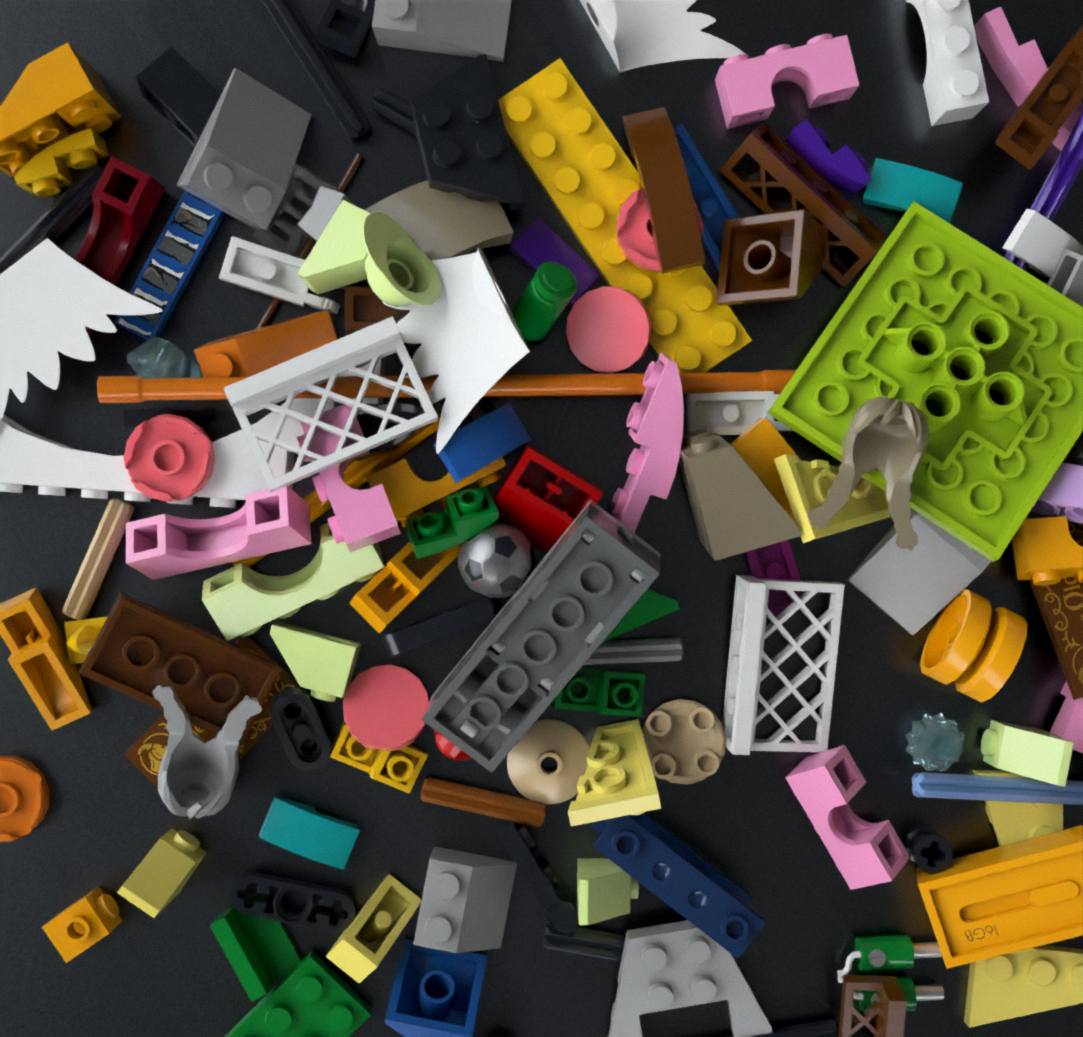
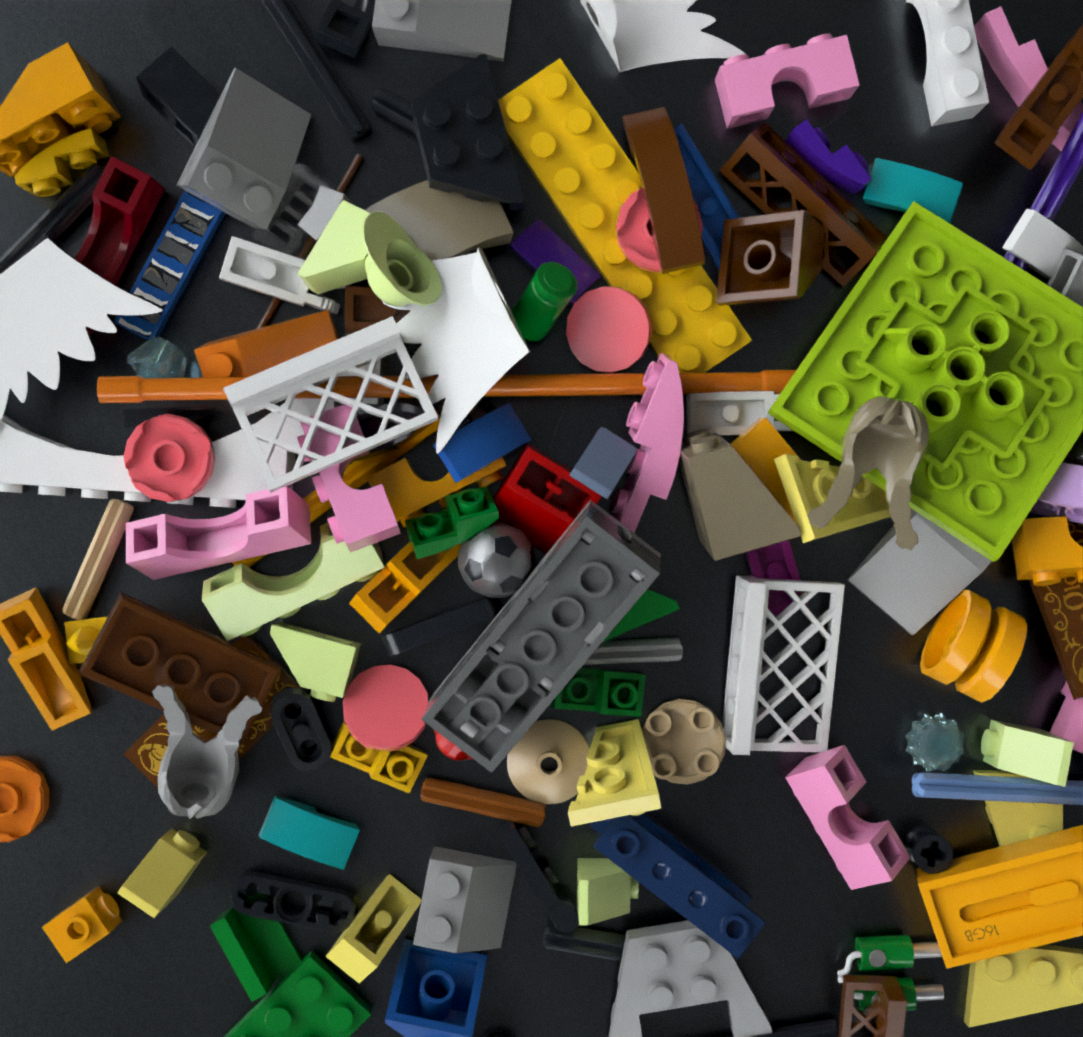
(603, 462): none -> sand blue slope

